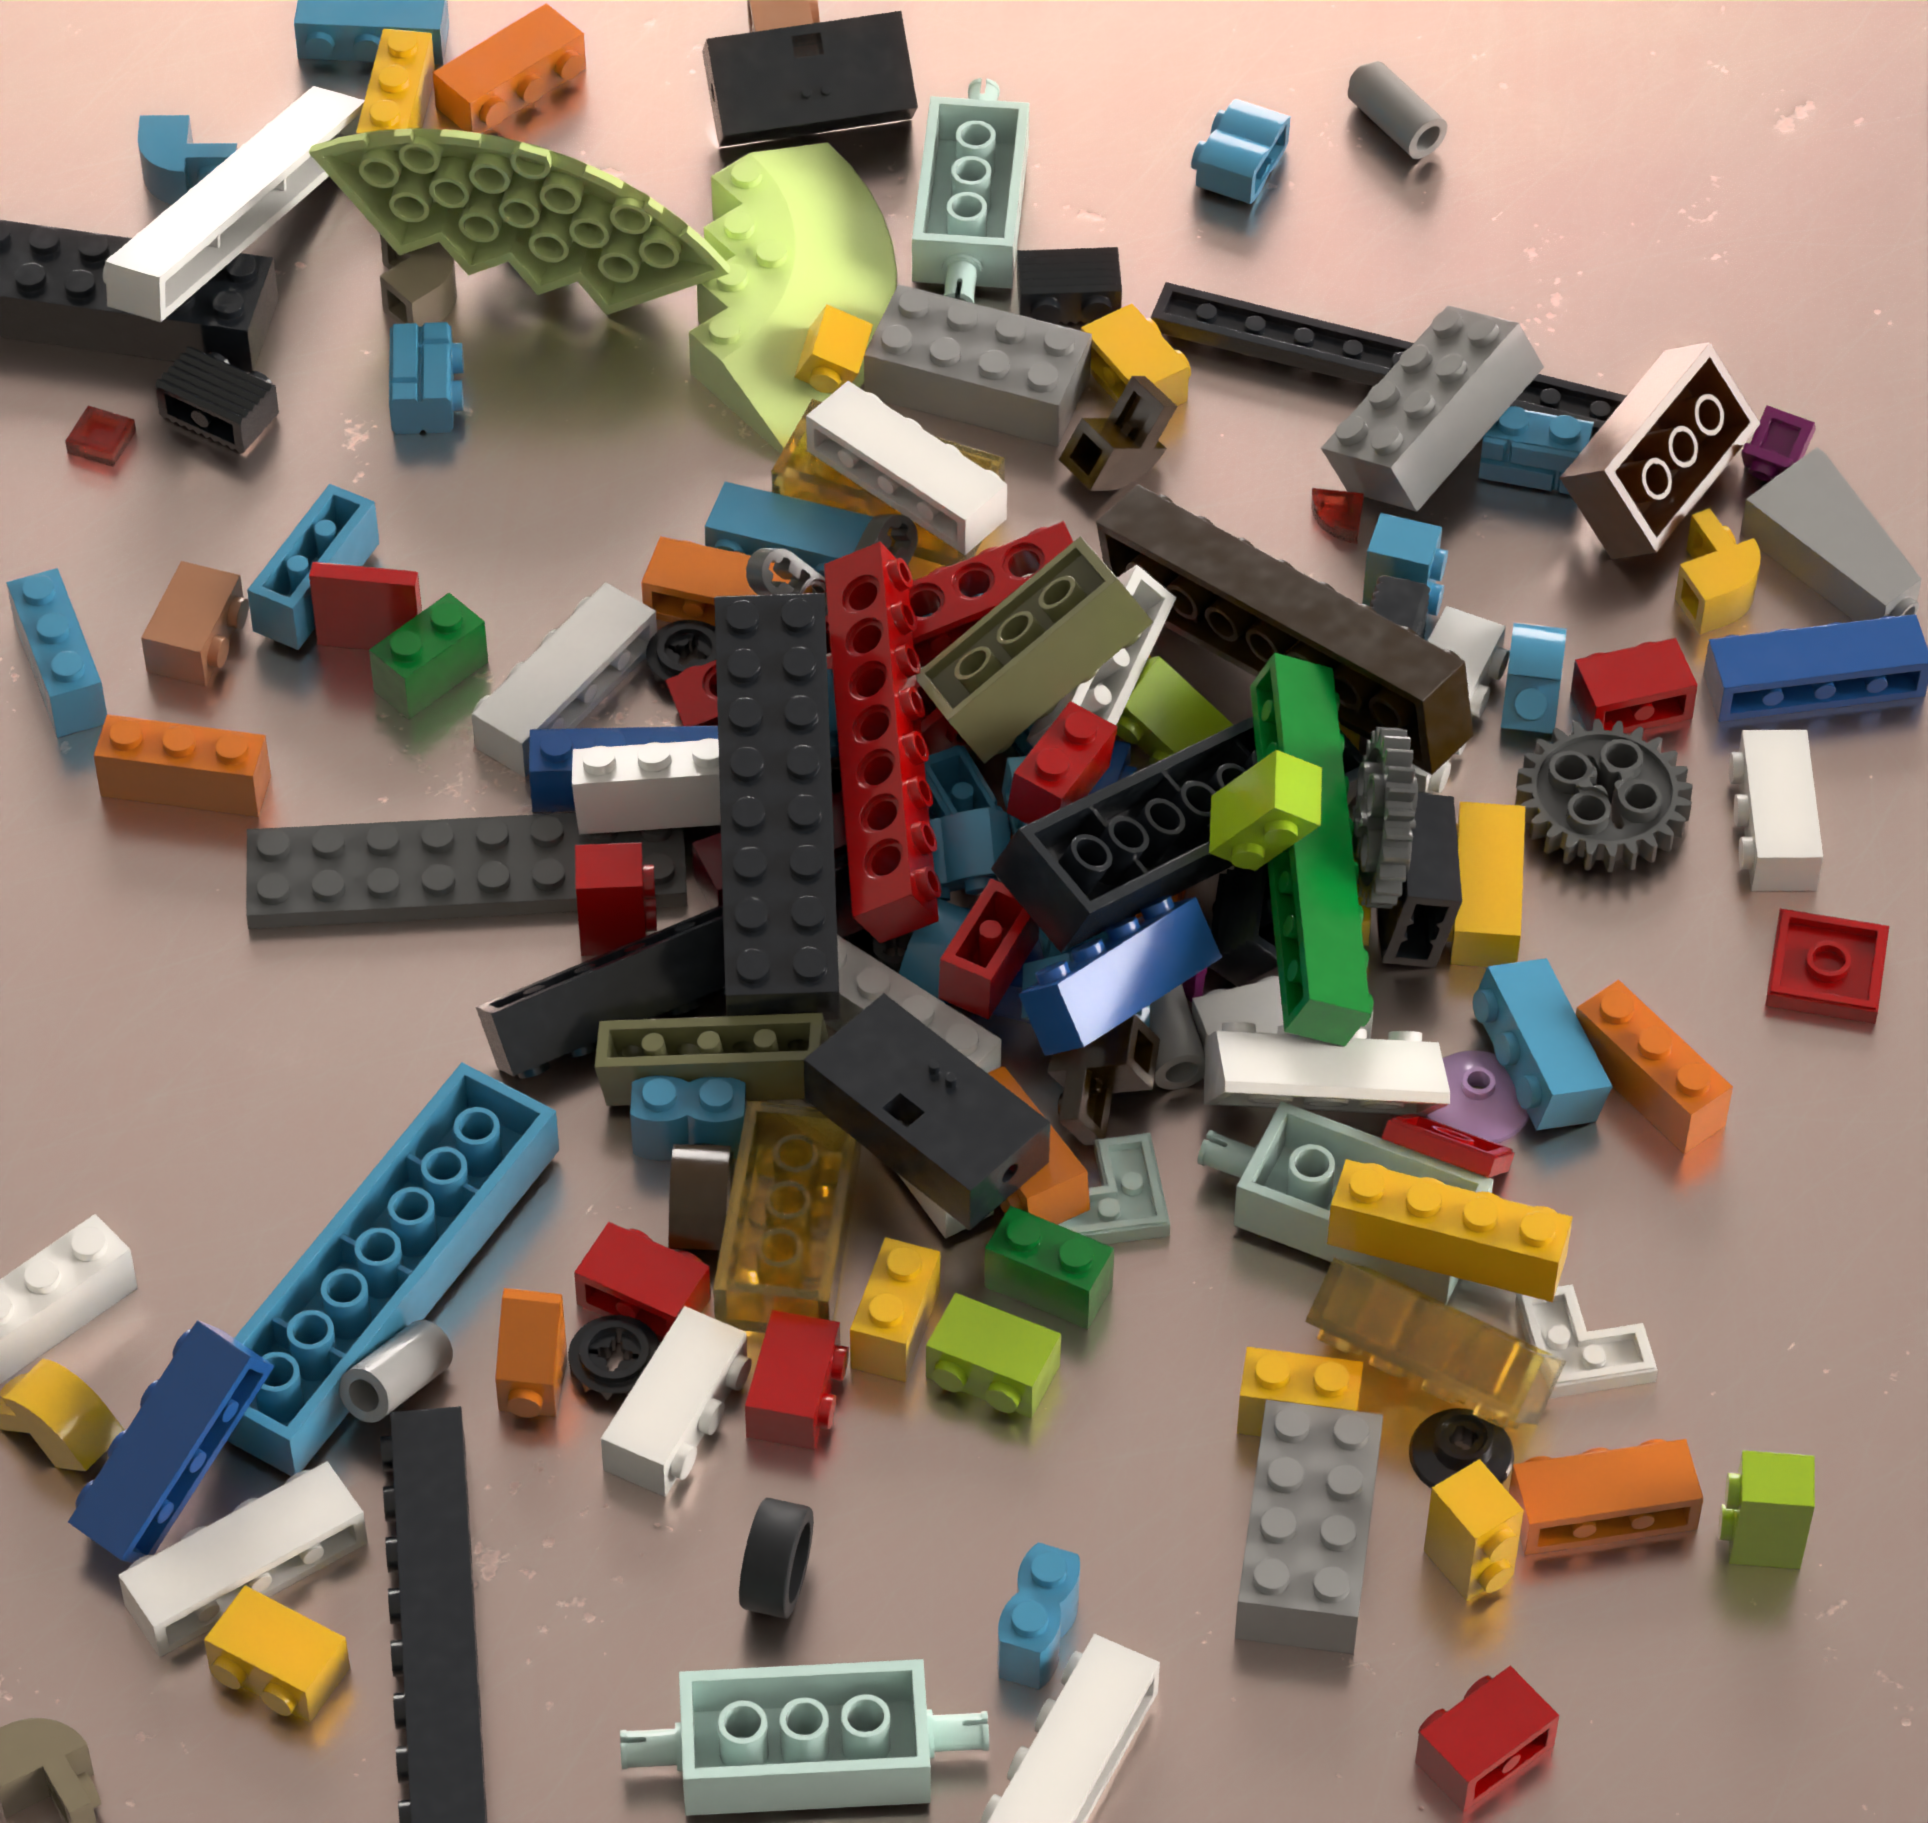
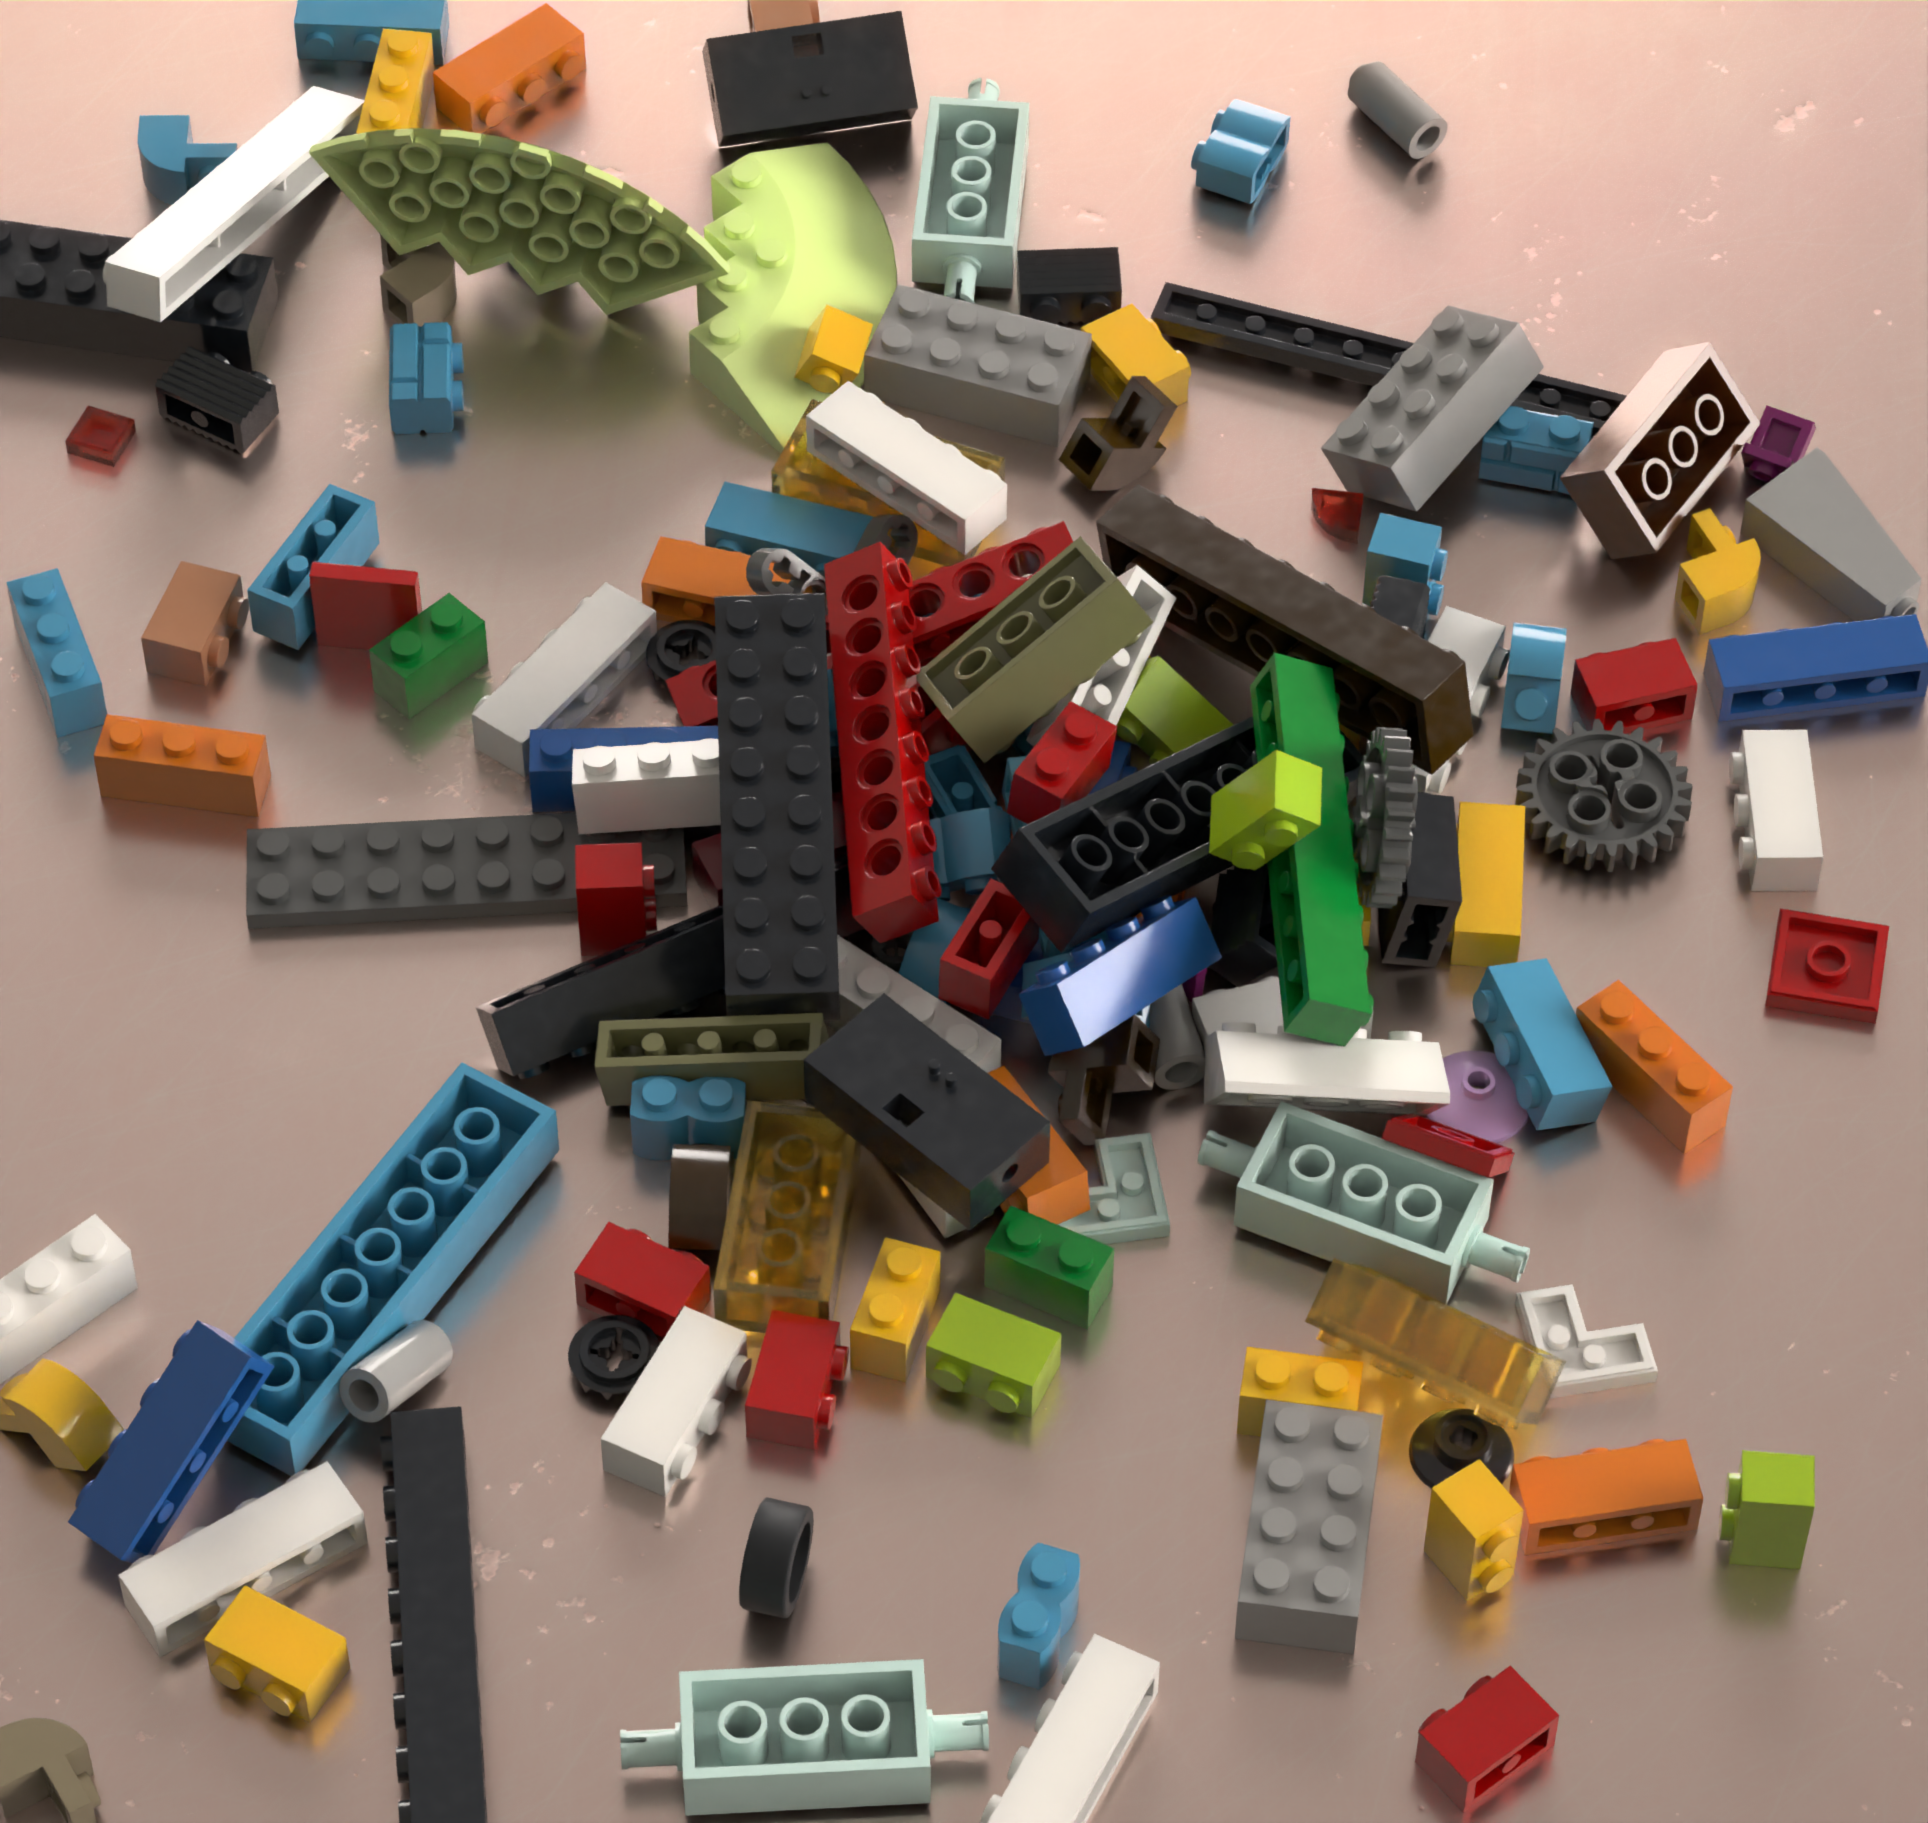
(530, 1353): orange slope -> none
(1449, 1230): yellow brick -> none

